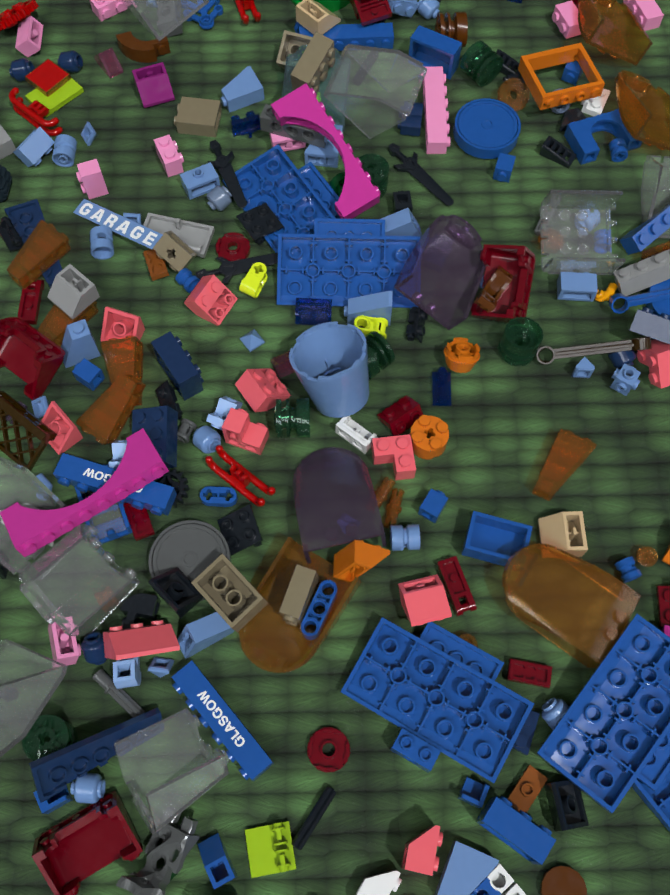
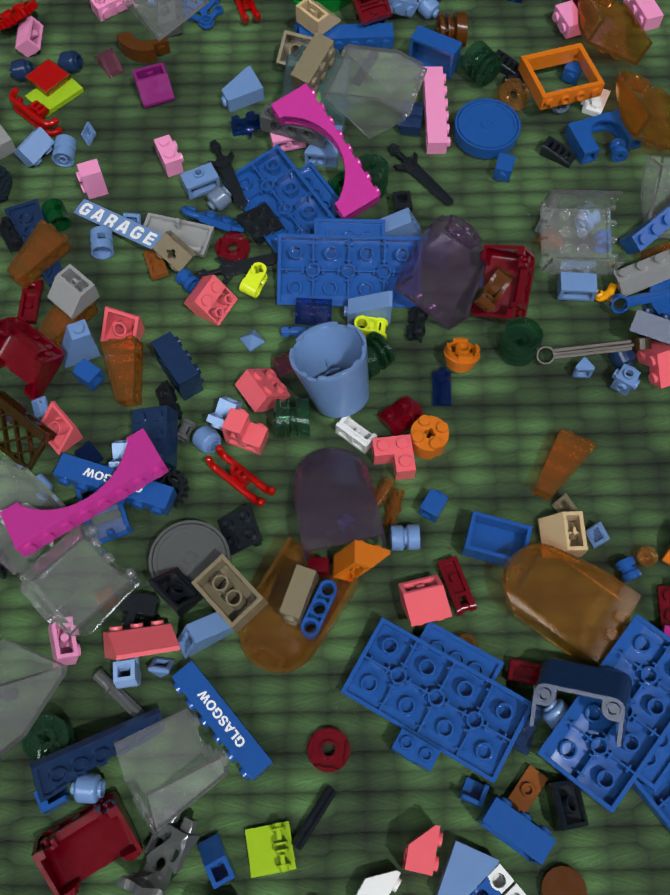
(56, 214): none -> dark green wheel
(89, 453): none -> clear blue slope
(93, 648): dark blue head -> none
(112, 409): clear orange slope -> none
(139, 522): dark red plate -> none
(198, 116): dark tan brick -> none
(212, 218): none -> blue plate
(220, 500): blue beam -> none
(294, 331): none -> blue axle
(320, 565): none -> dark red slope
(564, 504): none -> dark tan slope
(570, 116): black slope -> none
(585, 680): none -> dark blue windscreen
(597, 534): none -> medium blue slope

